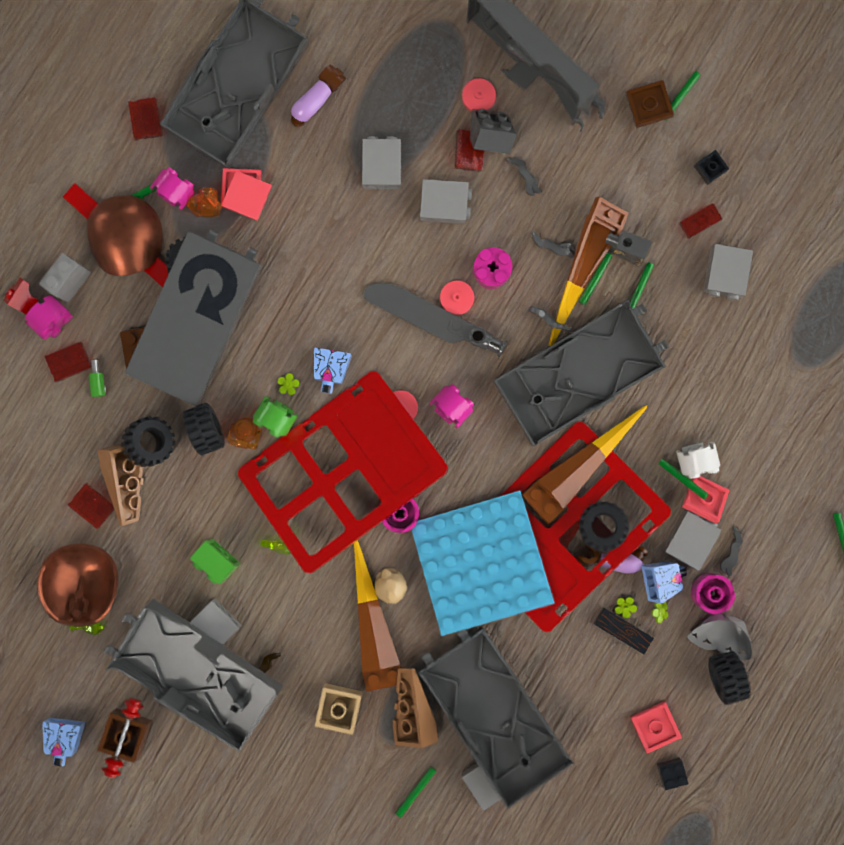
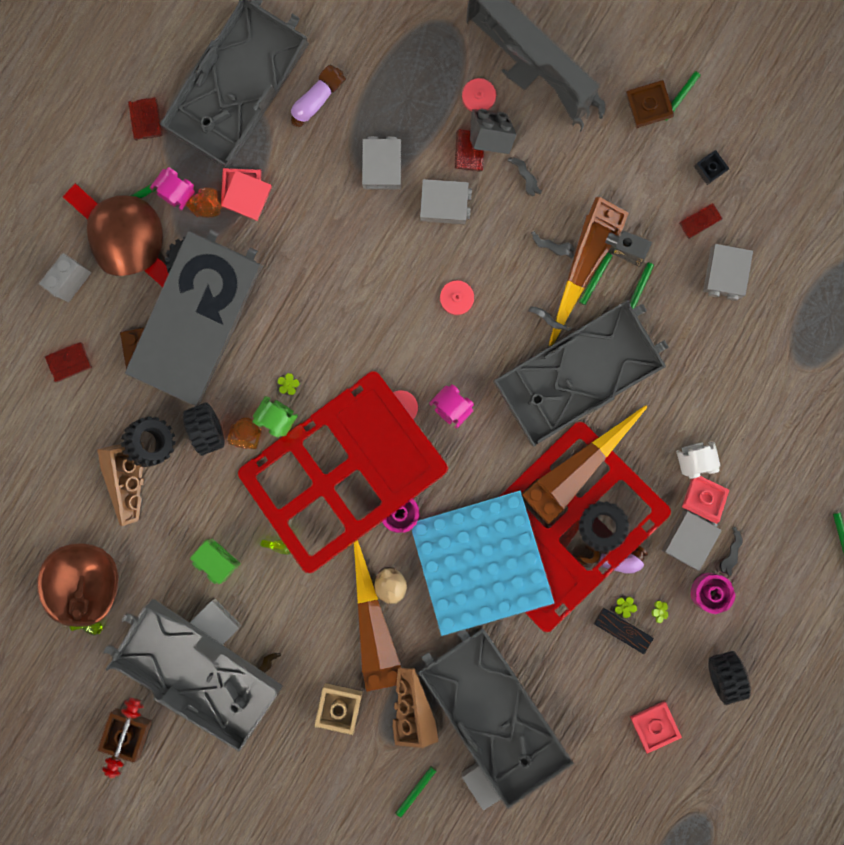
(19, 297): red brick -> none
(48, 317): dark pink brick -> none
(61, 738): light blue torso -> none
(91, 506): clear red plate -> none
(96, 381): bright green piece -> none
(330, 367): light blue torso -> none
(429, 316): dark grey piece -> none
(501, 262): dark pink brick -> none
(663, 580): light blue torso -> none
(672, 773): black piece -> none
(682, 478): green bar -> none
(723, 632): light grey piece -> none

